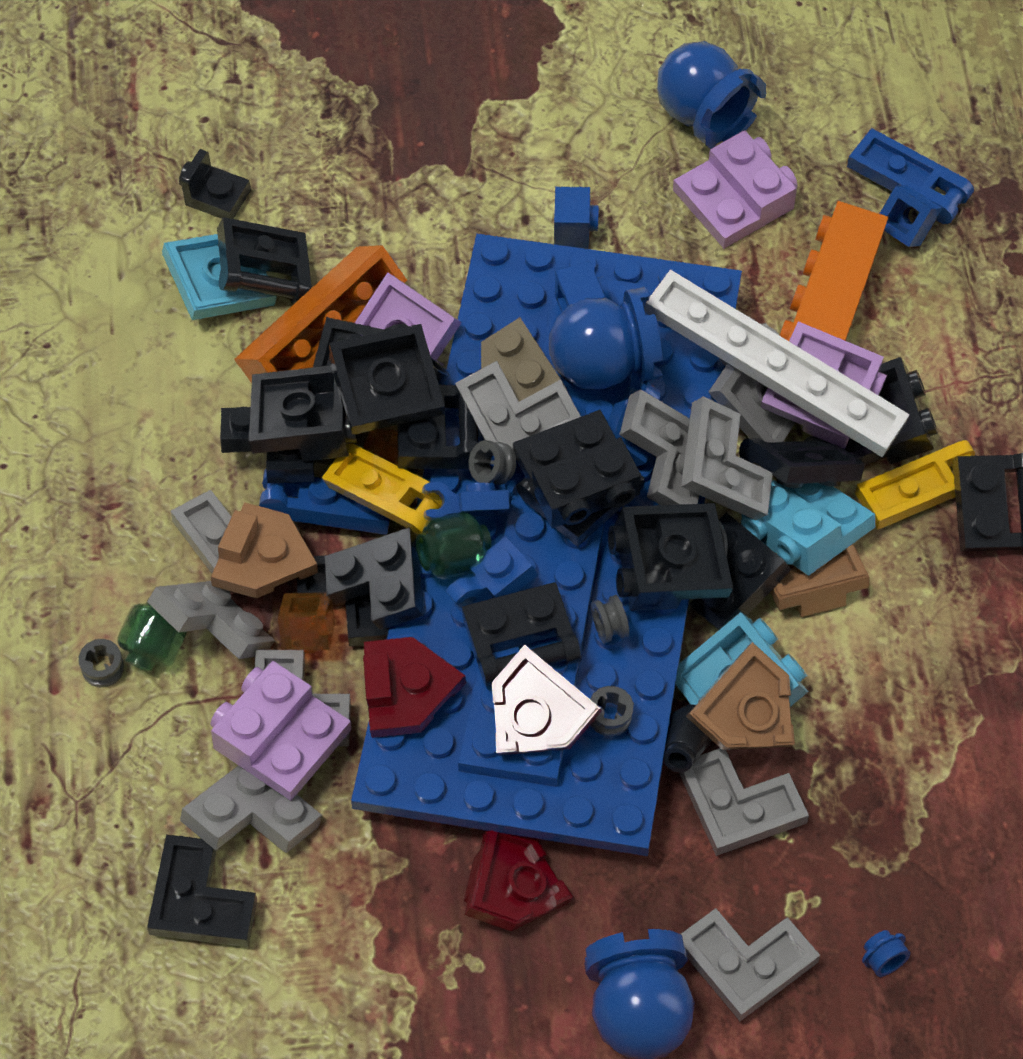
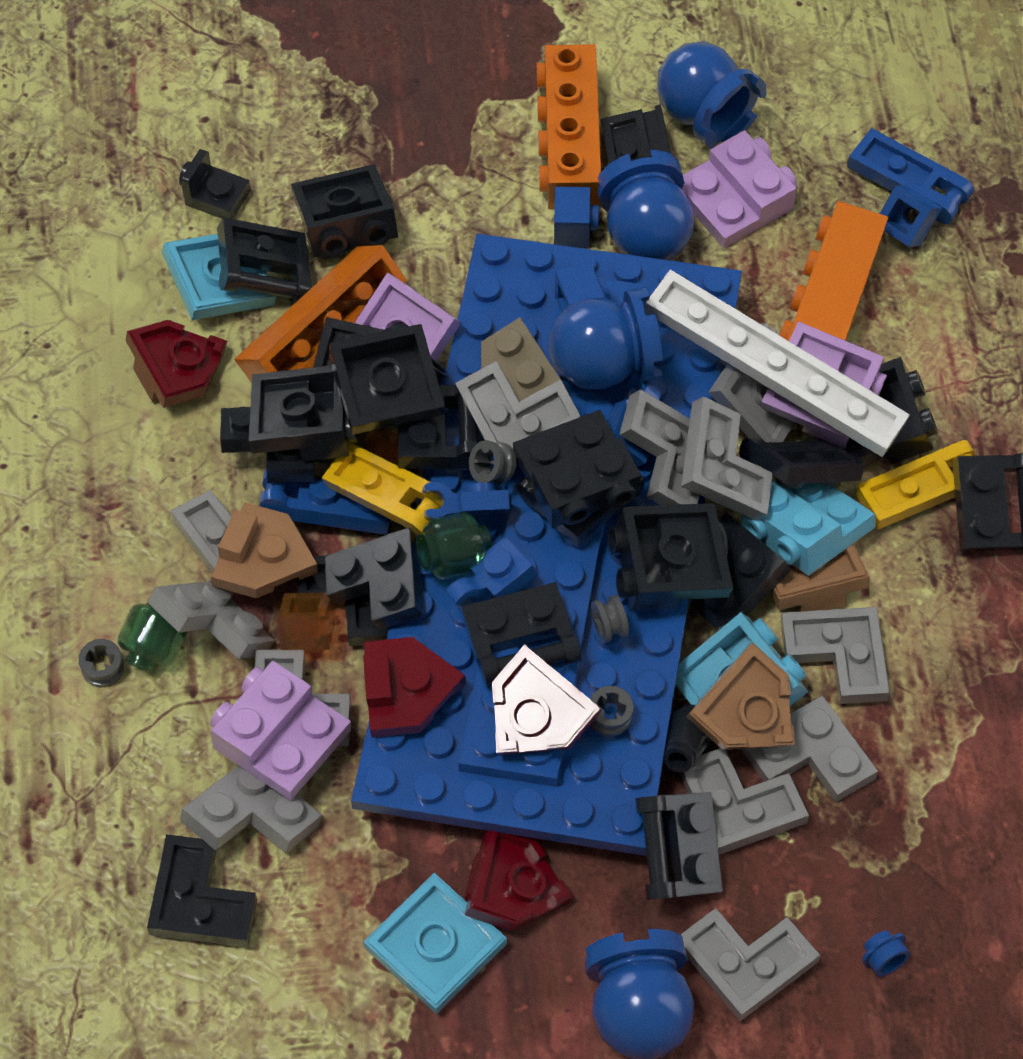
(173, 361): none -> dark red plate
(345, 211): none -> black plate
(434, 944): none -> medium azure plate
(570, 119): none -> orange brick
(635, 134): none -> black plate
(647, 205): none -> blue tile
(680, 845): none -> black plate
(824, 746): none -> light grey plate
(849, 640): none -> light grey plate

